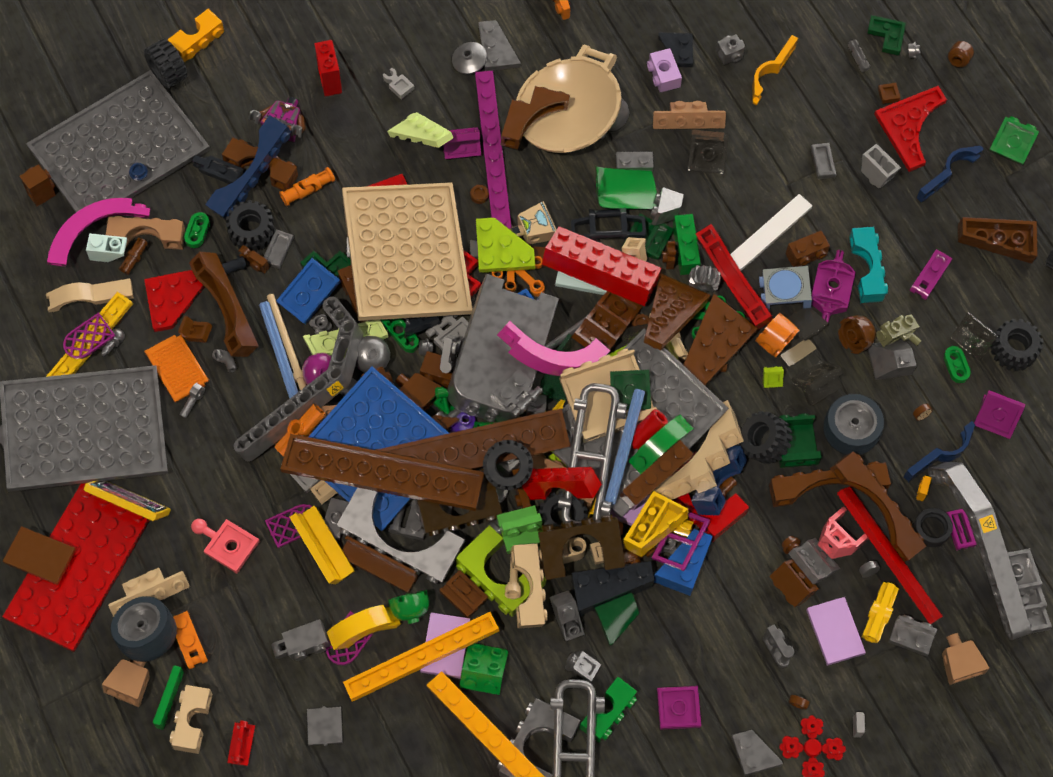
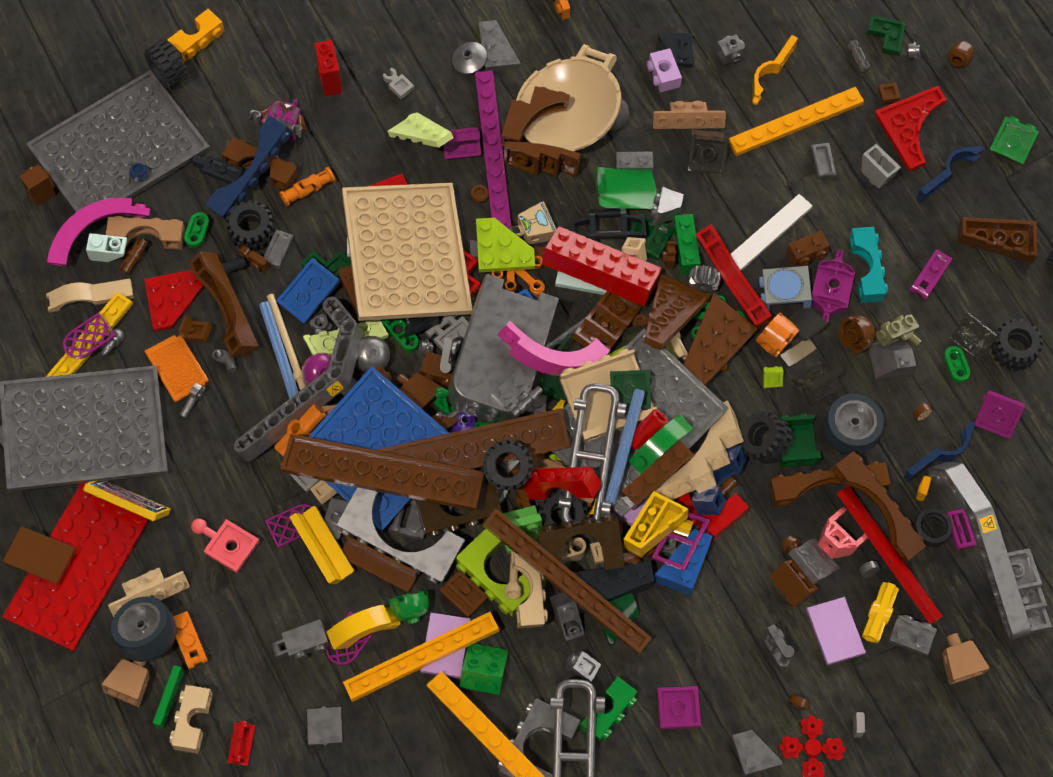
(541, 157): none -> reddish brown slope
(566, 581): none -> reddish brown plate
(795, 121): none -> light orange plate

